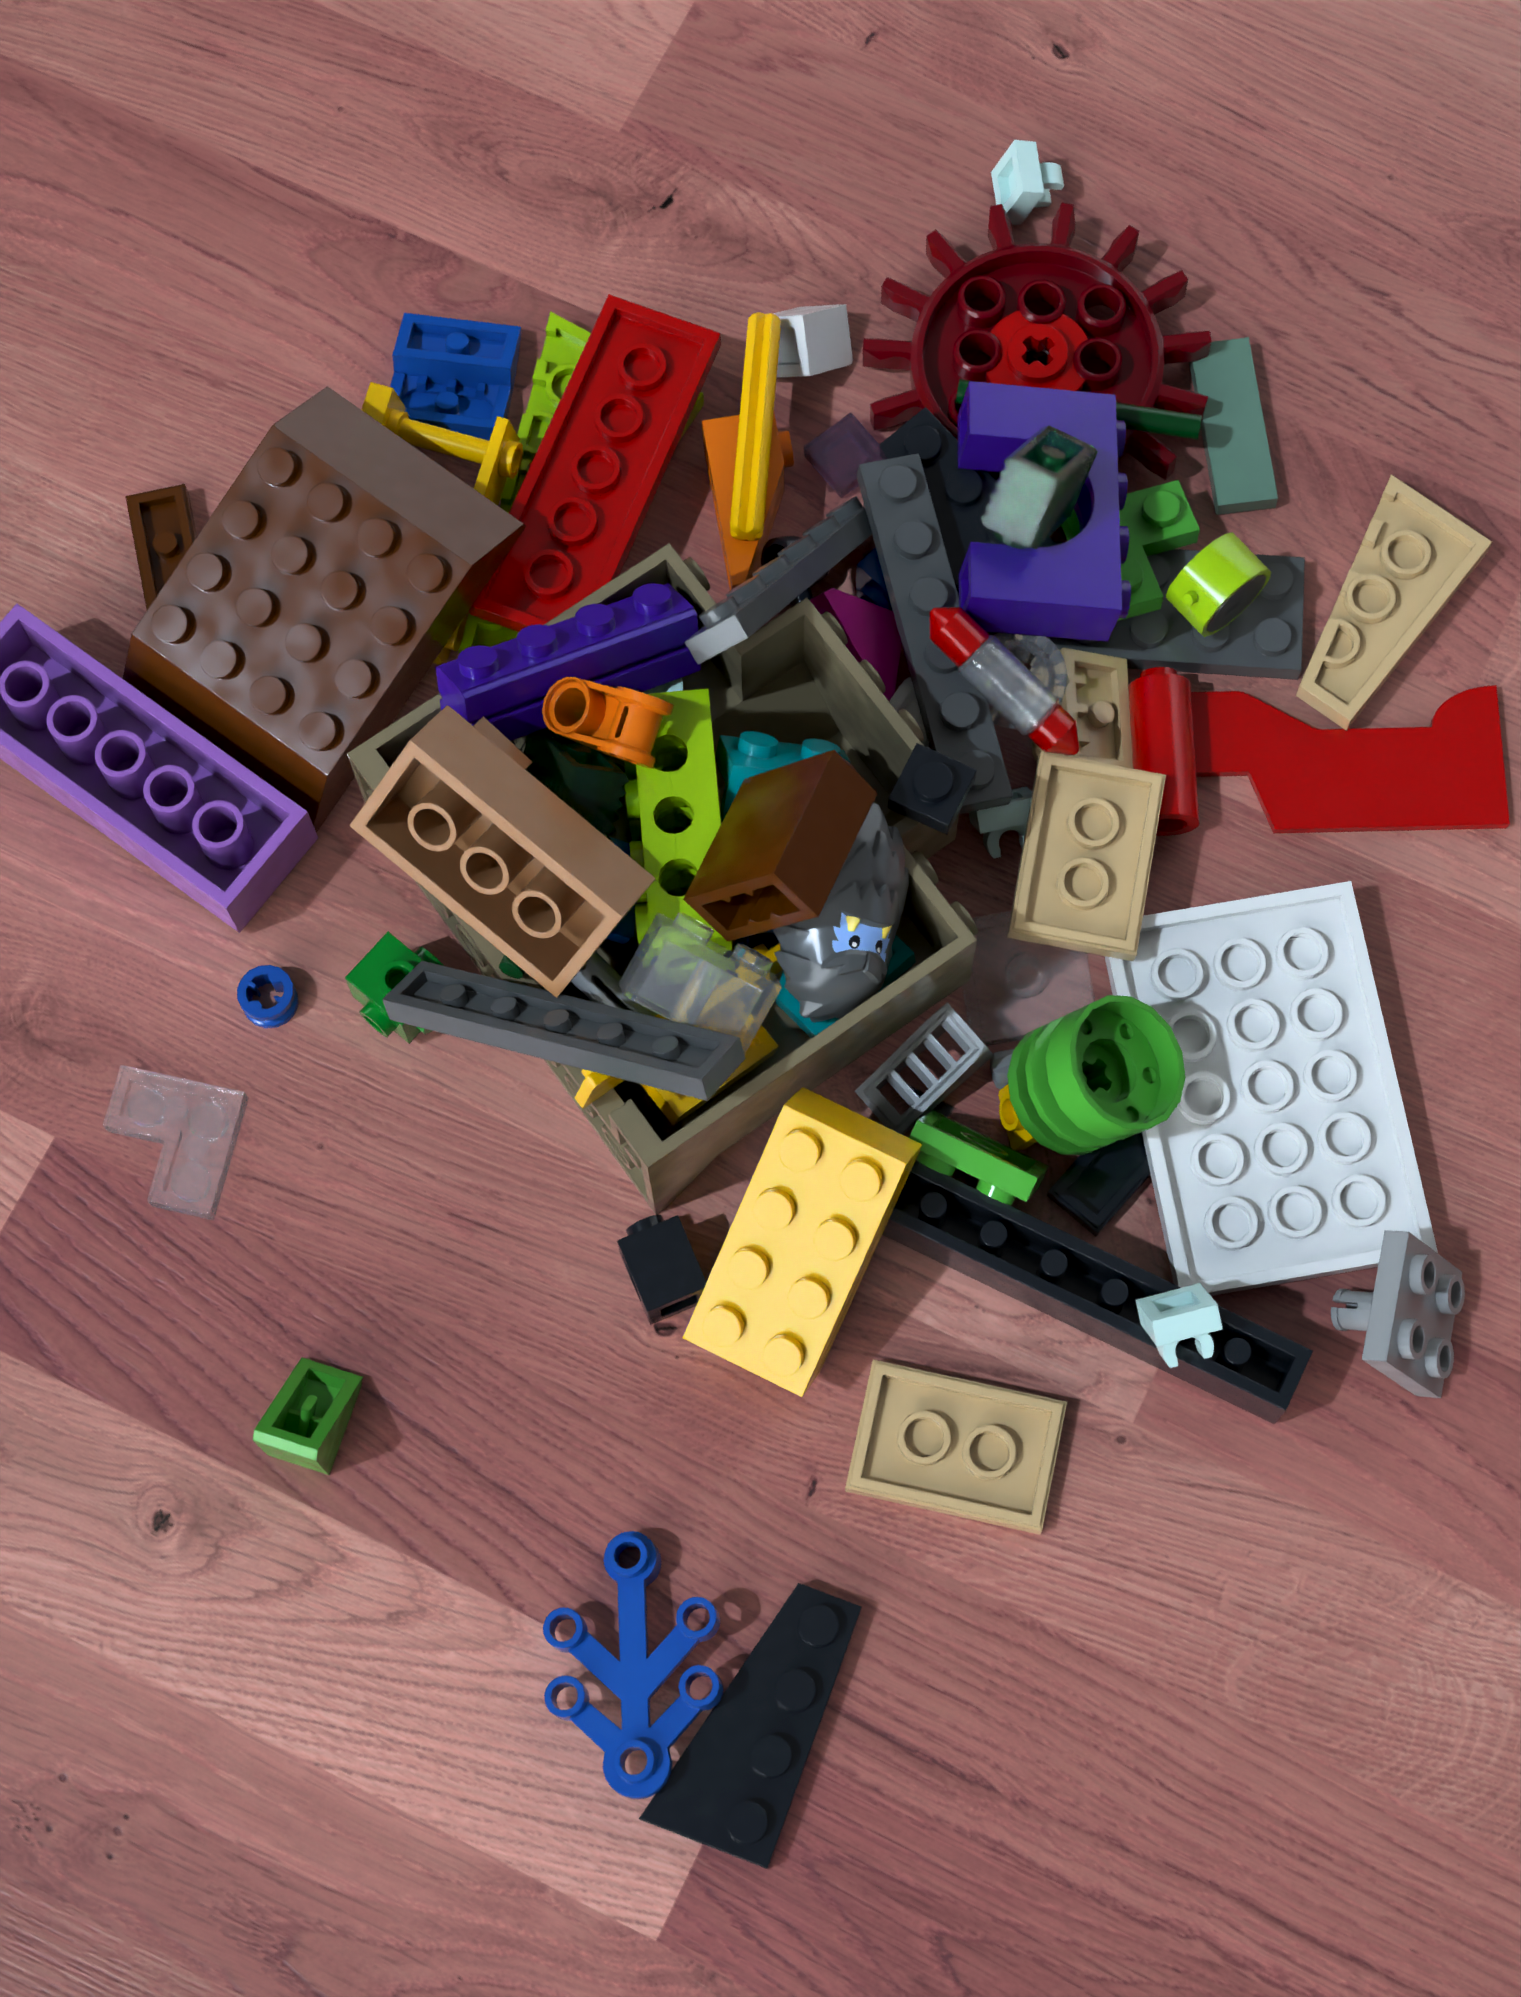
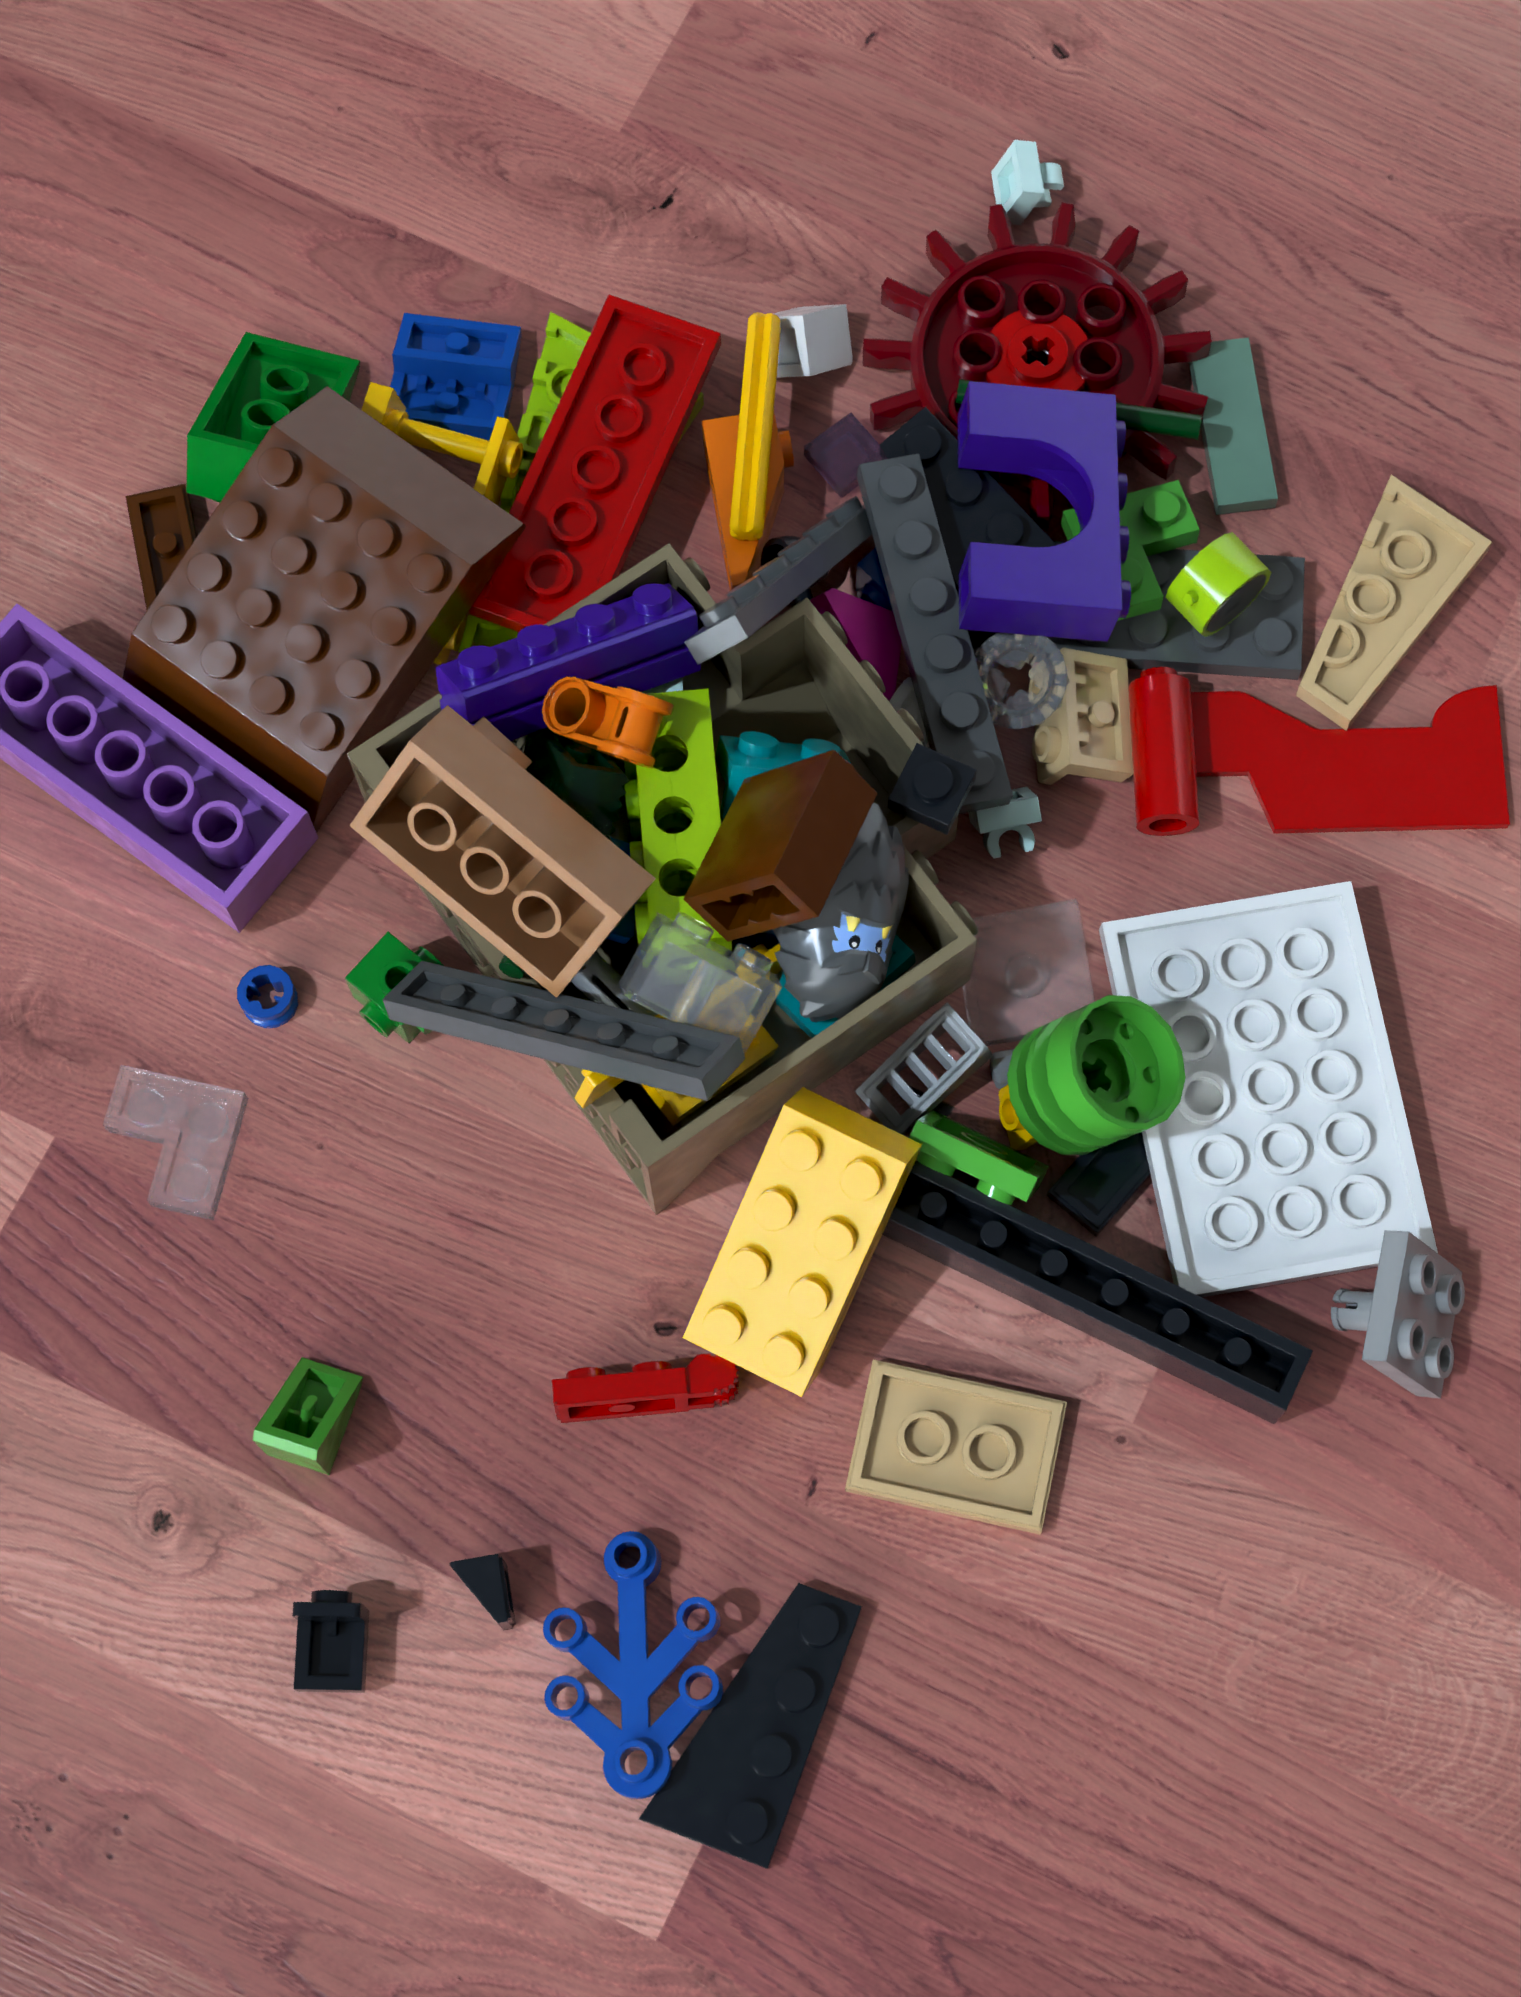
(253, 393): none -> green slope
(331, 1643): none -> black bracket
(490, 1583): none -> black slope
(647, 1390): none -> red hinge
(662, 1266): black brick -> none
(1003, 680): piece -> none
(1038, 488): brick -> none
(1086, 856): tan tile -> none
(1180, 1316): light aqua tile -> none

